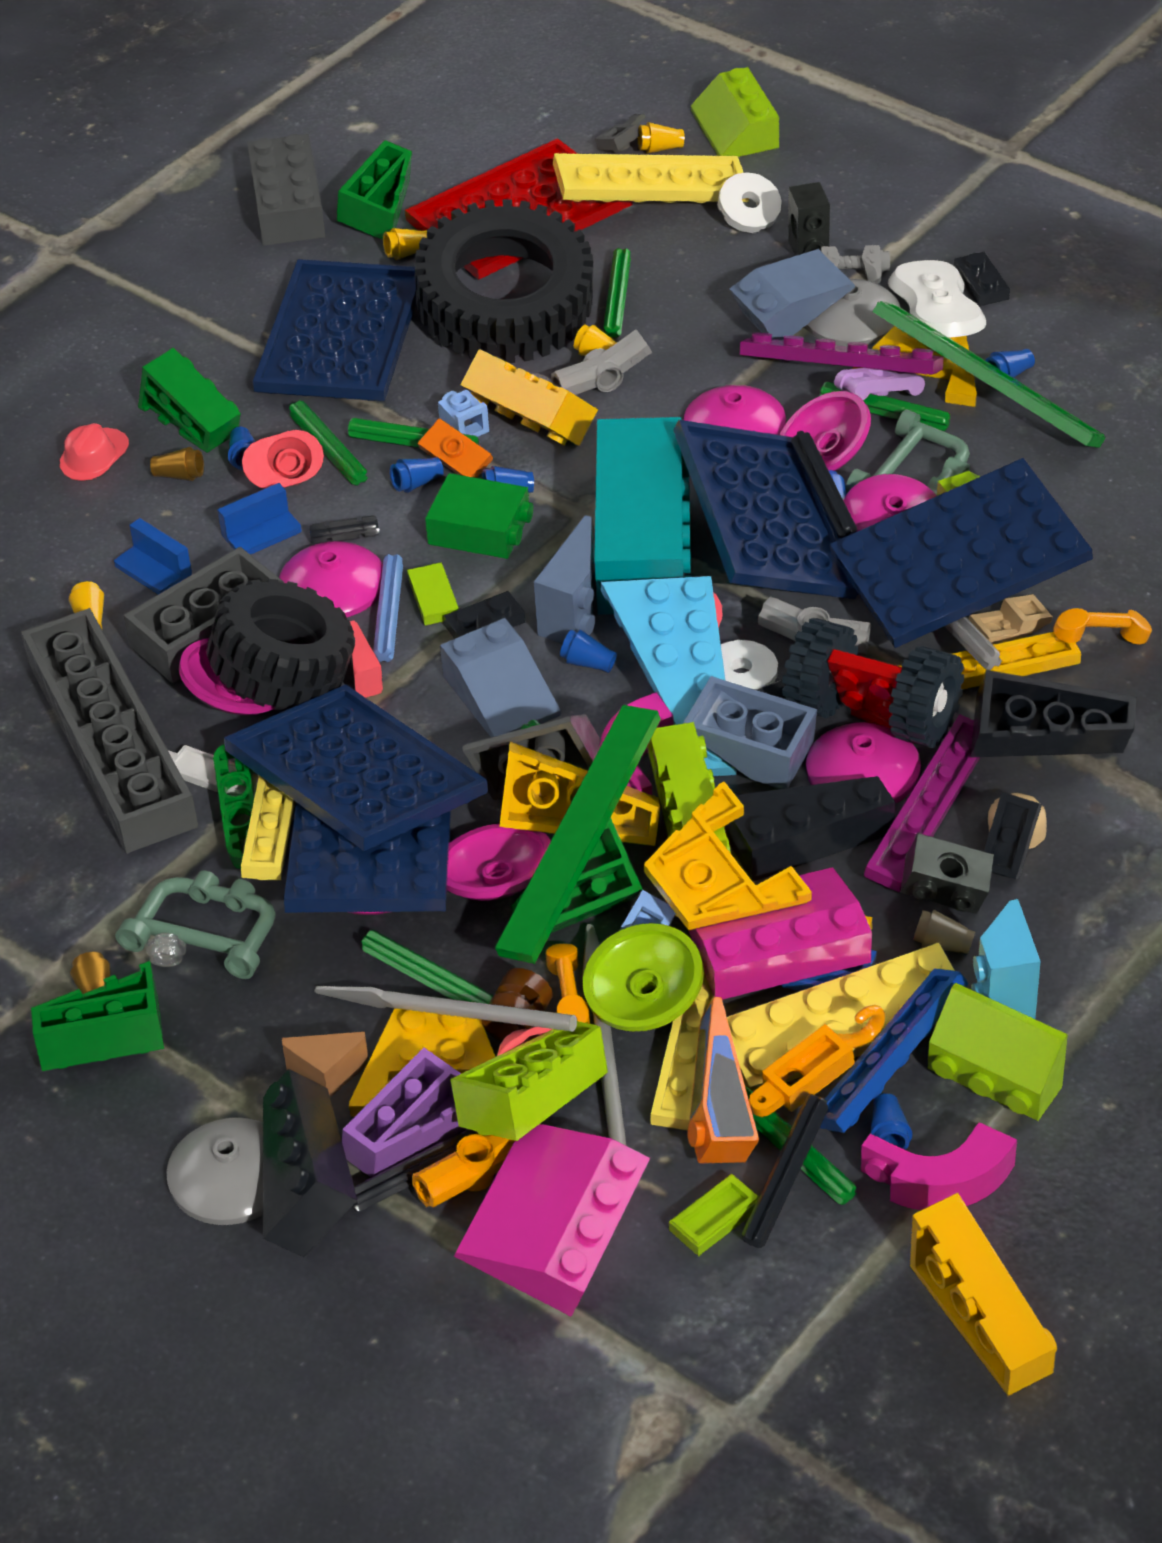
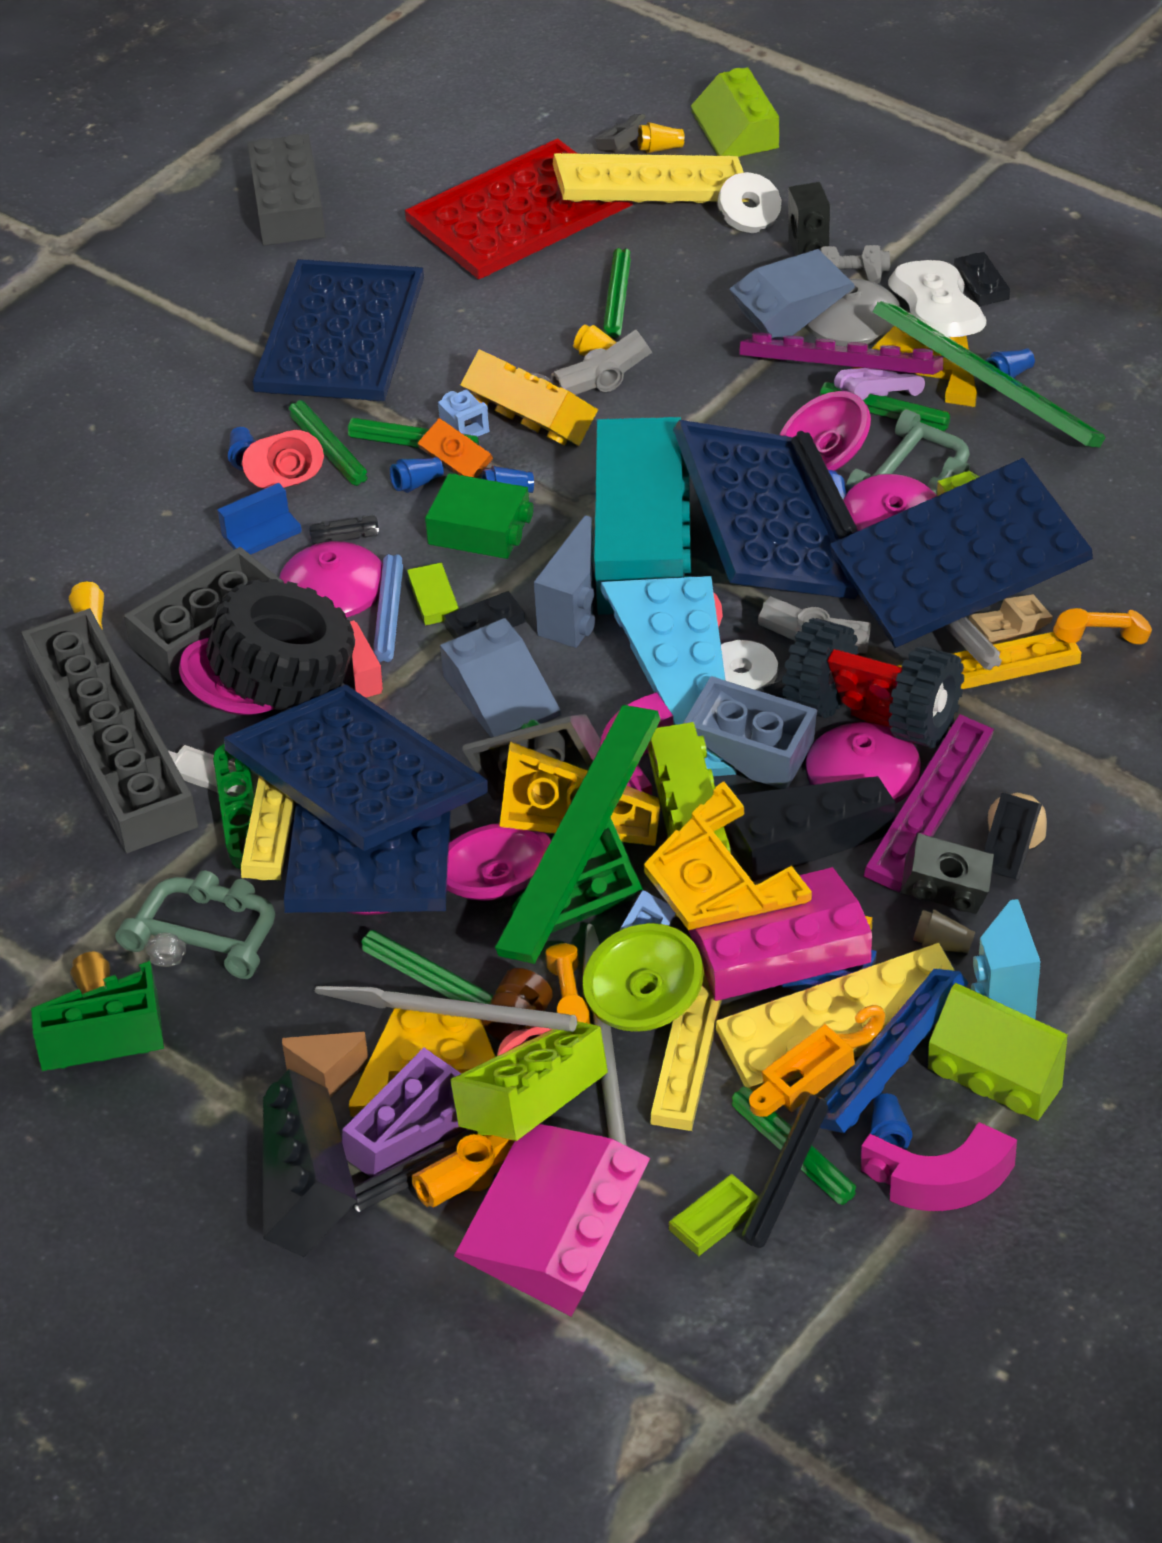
(91, 451): coral piece -> none
(154, 558): blue panel -> none
(180, 464): pearl gold cone -> none
(187, 400): green wedge -> none
(216, 1184): light grey dish -> none
(376, 191): green wedge -> none
(402, 242): yellow cone -> none
(504, 325): black tyre -> none
(587, 652): blue cone -> none
(720, 1113): slope -> none
(738, 408): dark pink dish -> none
(979, 1295): yellow wedge -> none
(1048, 718): black wedge -> none

